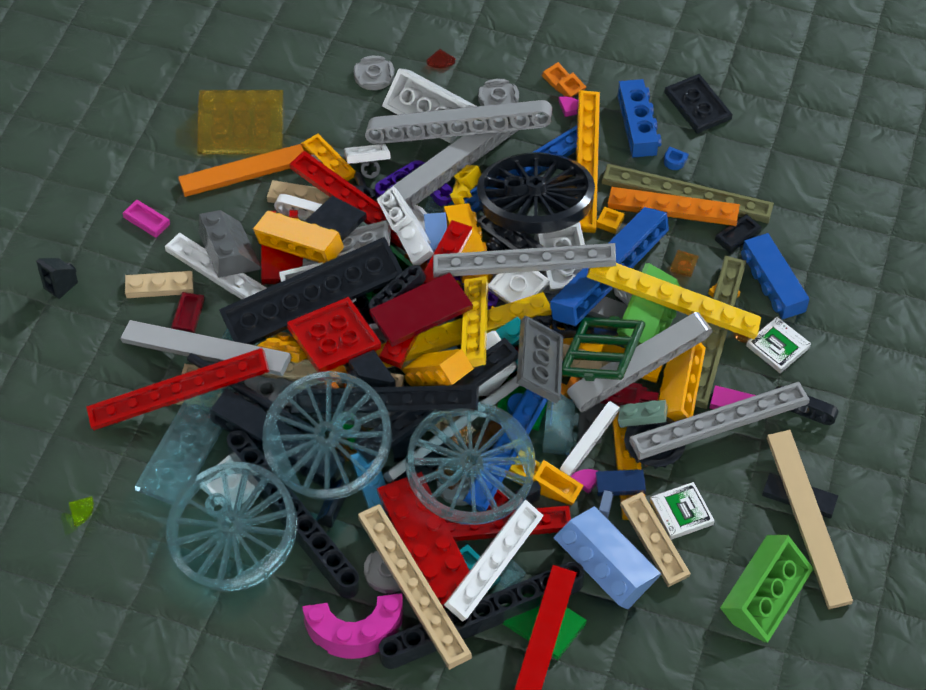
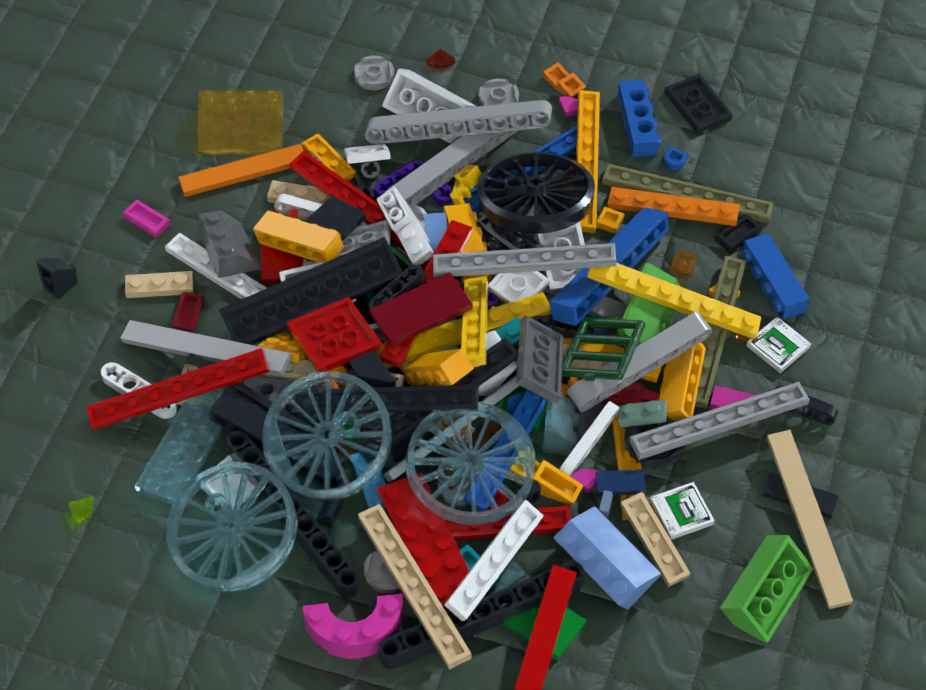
(125, 376): none -> white beam

